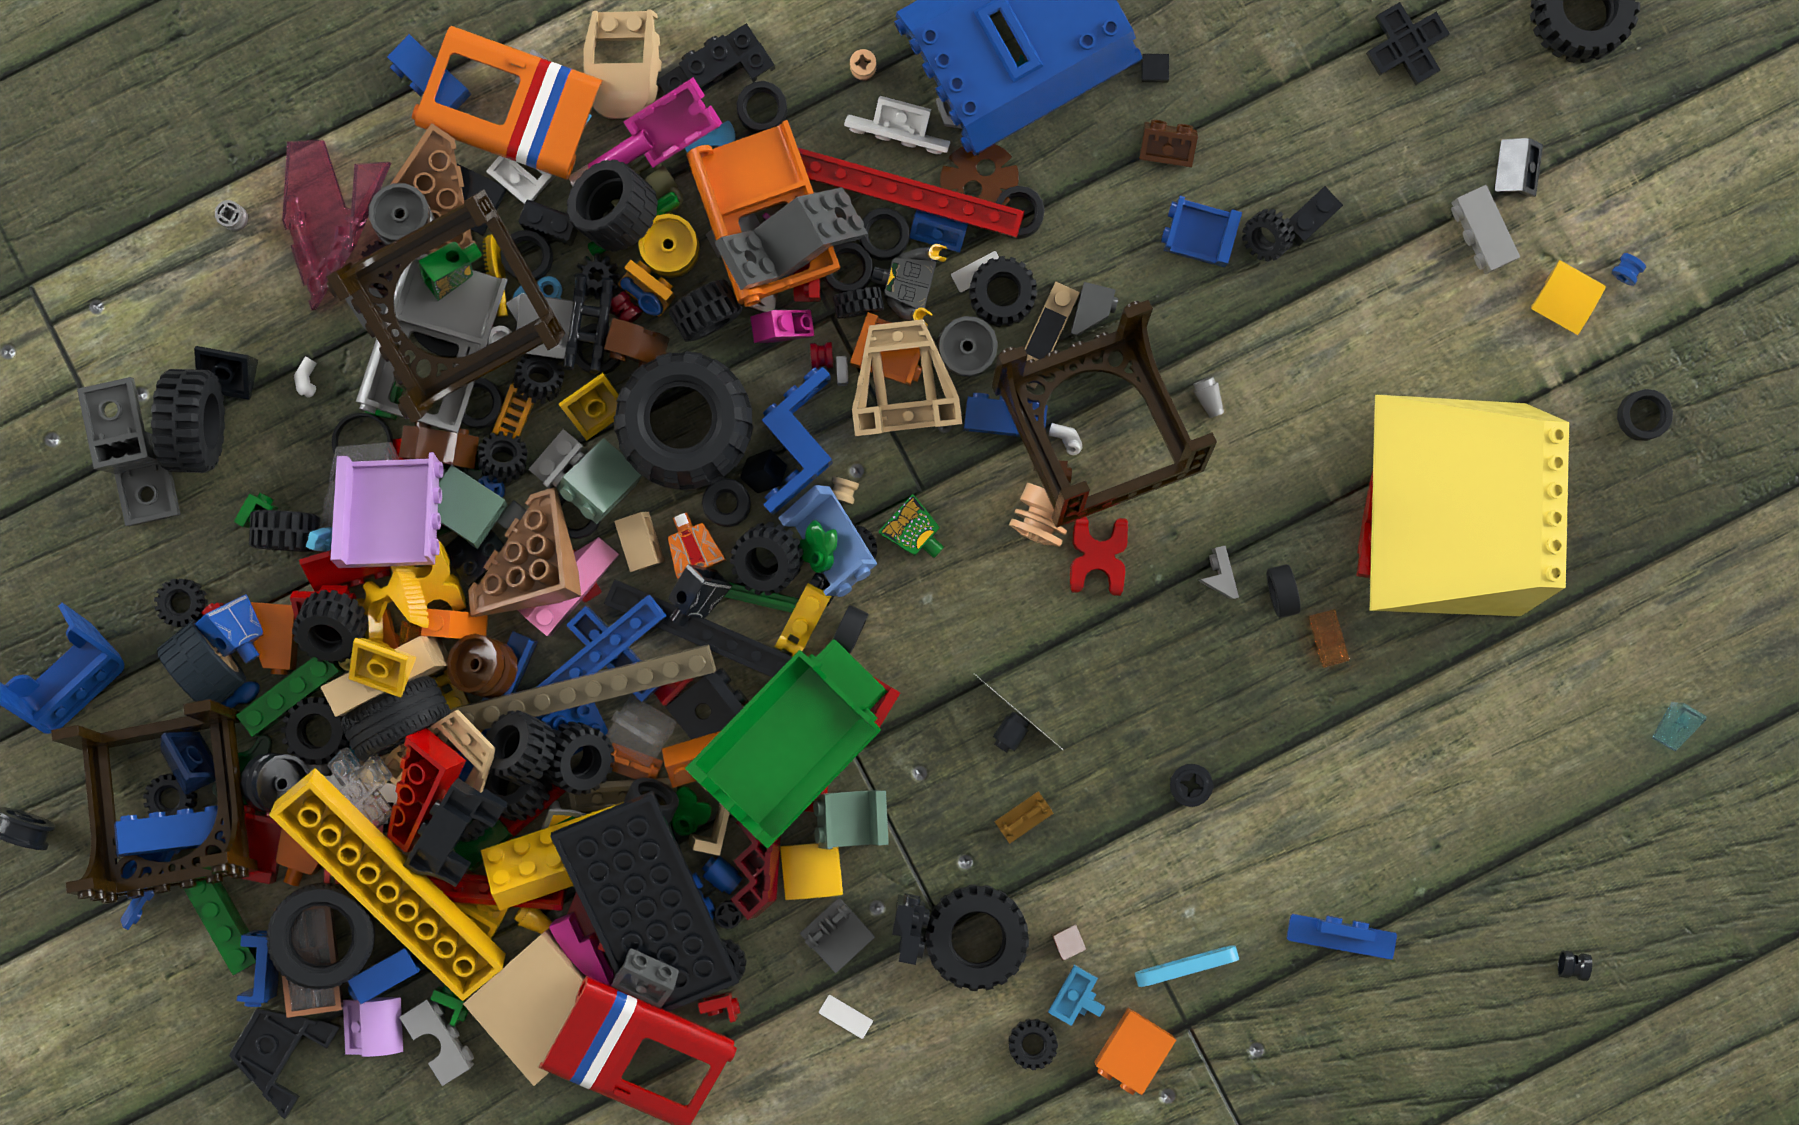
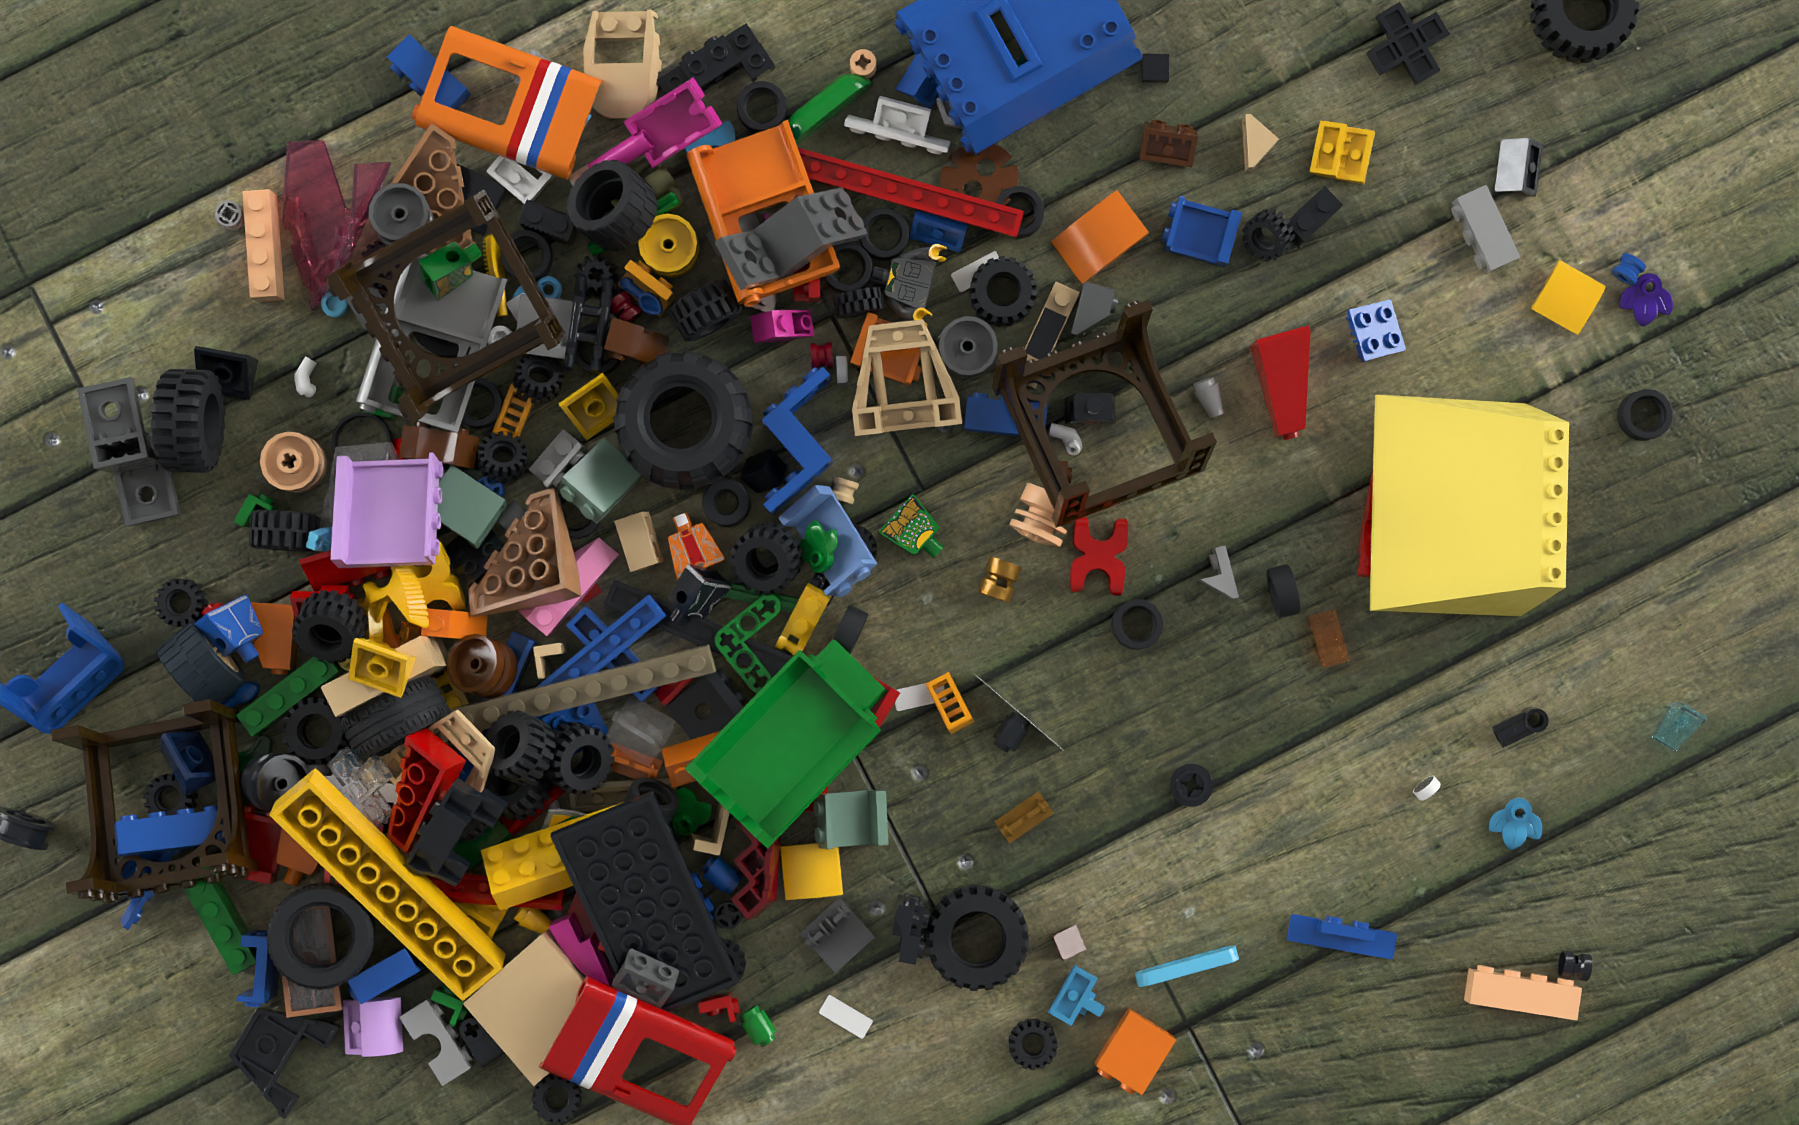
(263, 245): none -> light nougat brick
(278, 457): none -> light nougat wheel
(333, 306): none -> medium azure tile
(481, 1044): none -> black piece
(541, 657): none -> tan panel
(552, 1114): none -> black tyre
(741, 636): none -> green beam
(758, 1026): none -> green brick
(827, 104): none -> green brick
(915, 697): none -> white sticker
(917, 84): none -> blue panel
(960, 723): none -> light orange slope
(1002, 570): none -> pearl gold wheel
(1090, 408): none -> black torso
(1099, 237): none -> orange slope
(1156, 618): none -> black tyre
(1256, 141): none -> tan slope
(1283, 376): none -> red slope
(1342, 152): none -> yellow slope
(1375, 330): none -> hinge
(1426, 788): none -> white tile
(1516, 827): none -> dark azure plate
(1517, 726): none -> black piece
(1523, 993): none -> light nougat brick
(1646, 303): none -> dark purple plate

